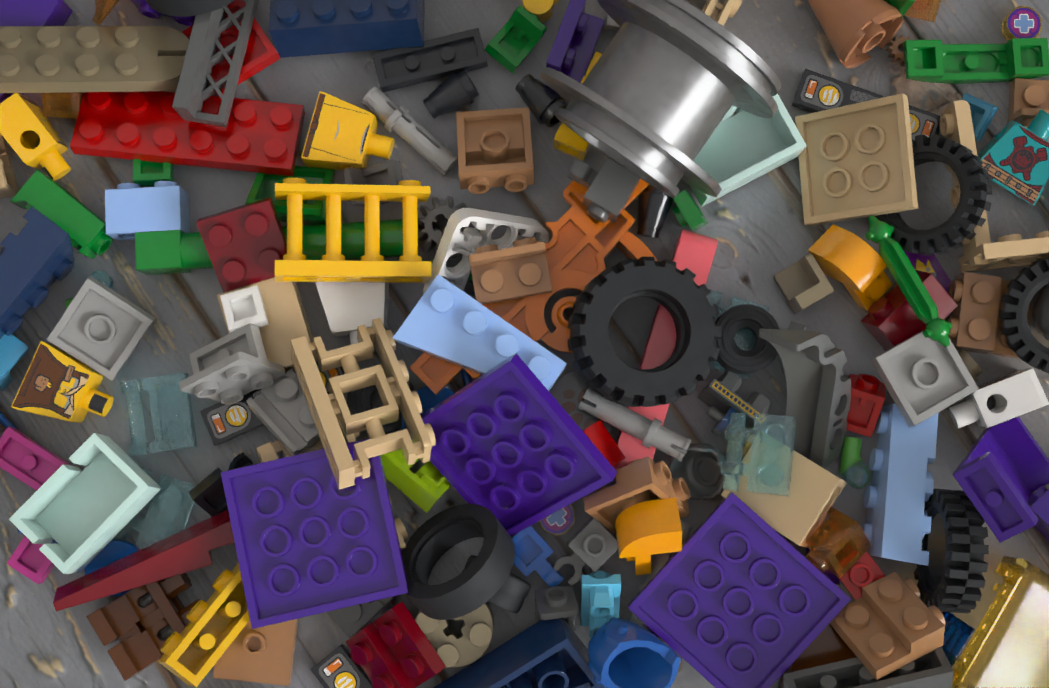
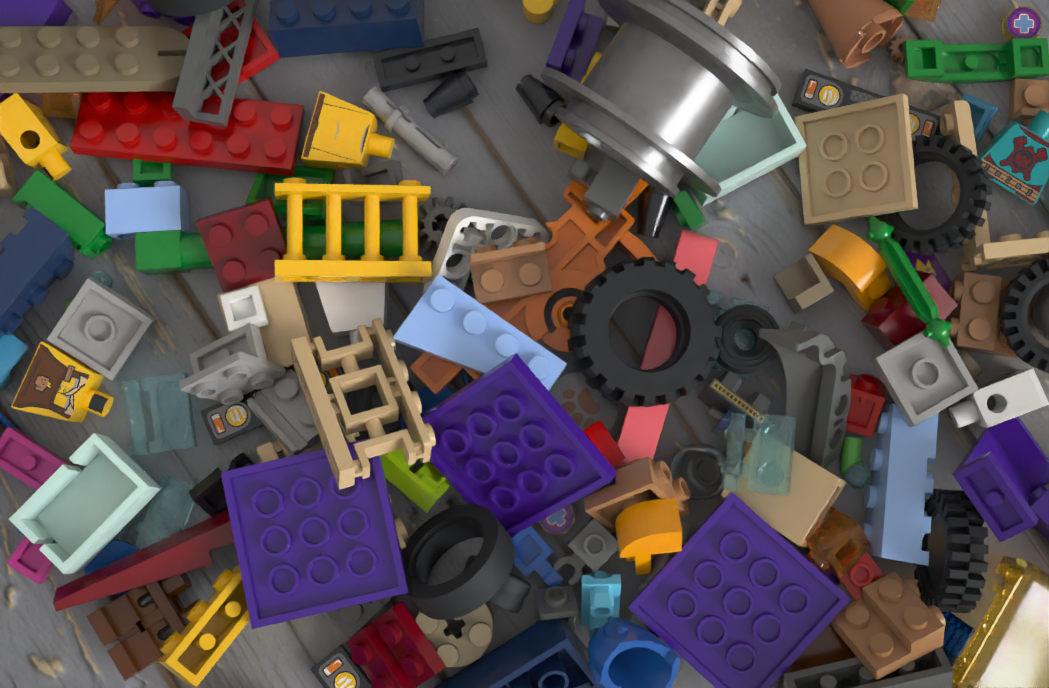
(260, 655): medium nougat plate -> none
(495, 149): medium nougat plate -> none
(516, 39): green bracket -> none
(642, 428): light grey pin -> none

